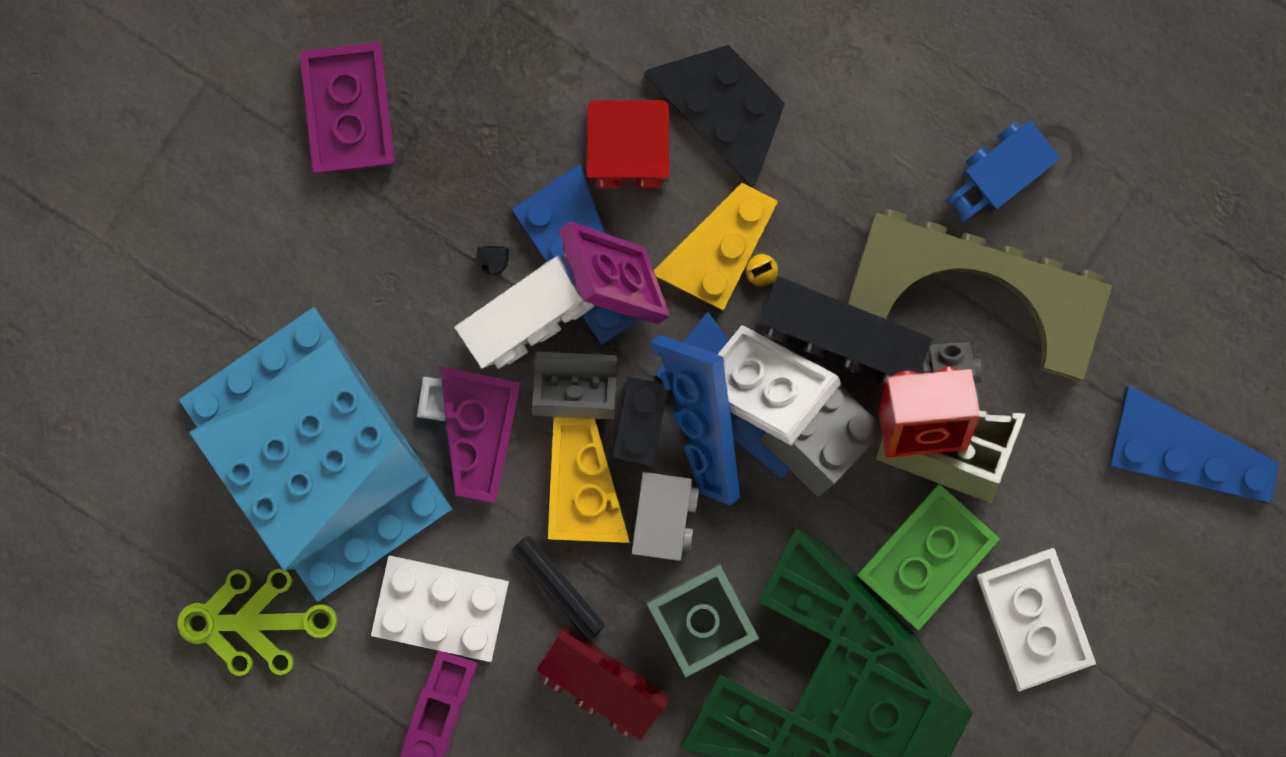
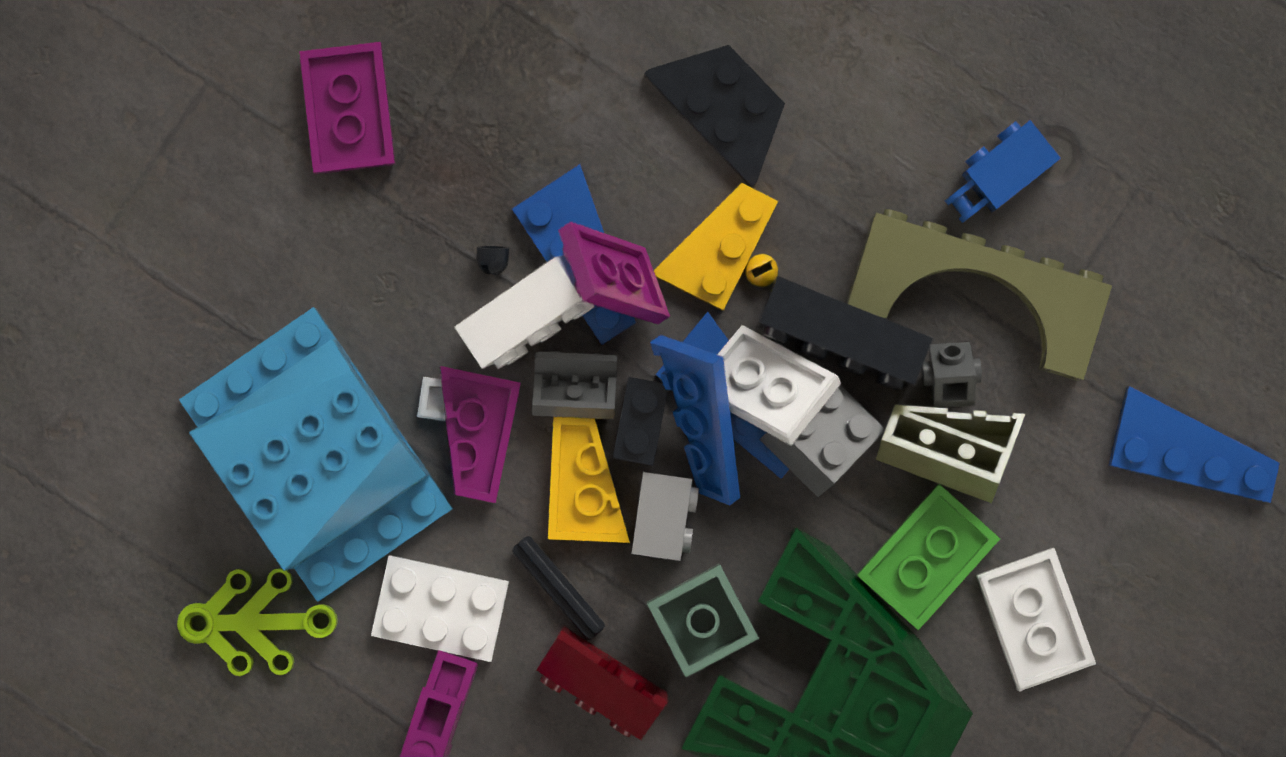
(628, 143): red bracket -> none
(928, 412): brick -> none

